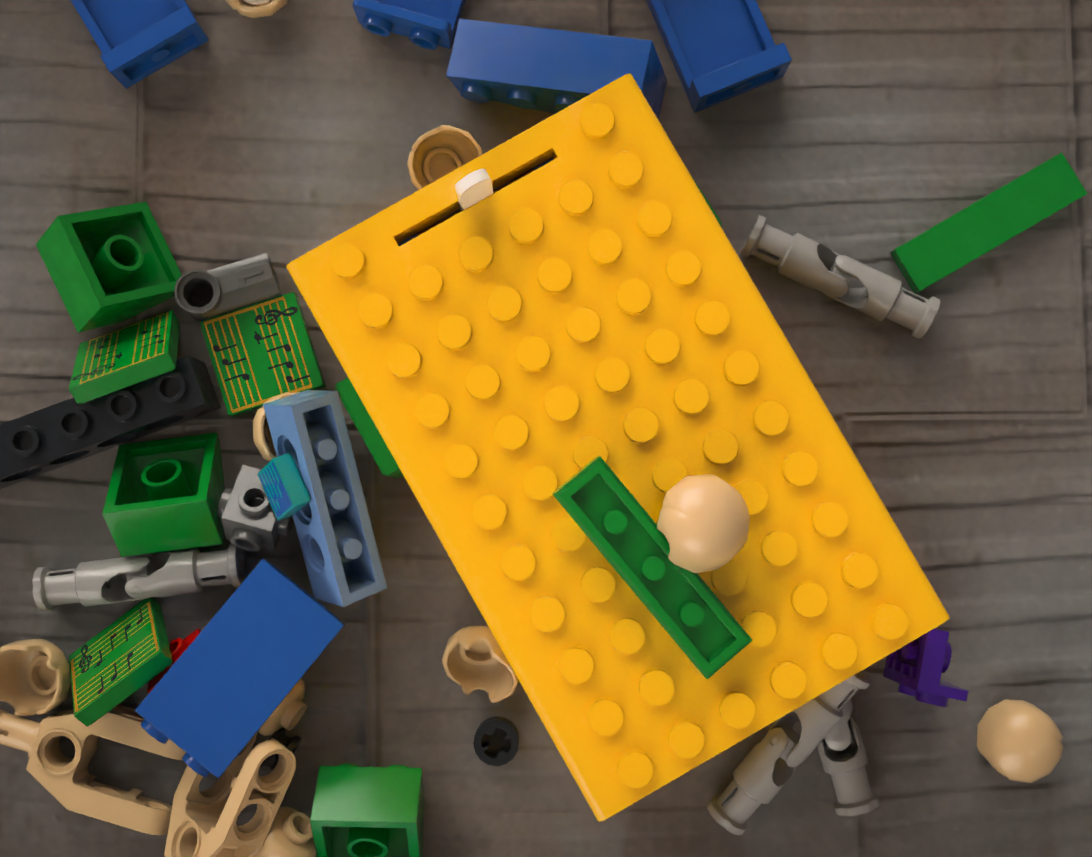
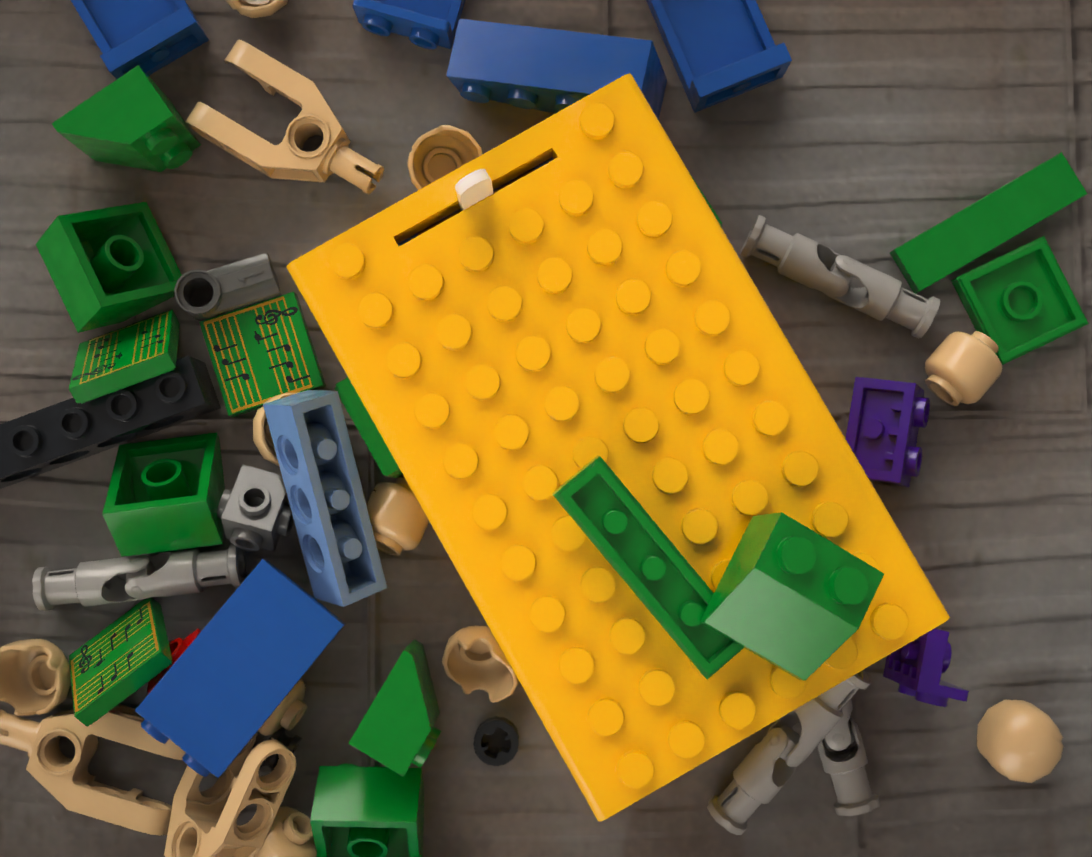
(130, 126): none -> green slope
(284, 486): teal tile -> none
(287, 159): none -> tan piece
(396, 517): none -> tan head
(402, 716): none -> green slope
(703, 522): tan hair -> none
(791, 595): none -> green slope
(886, 428): none -> dark purple bracket
(963, 367): none -> tan head
(1020, 300): none -> green tile

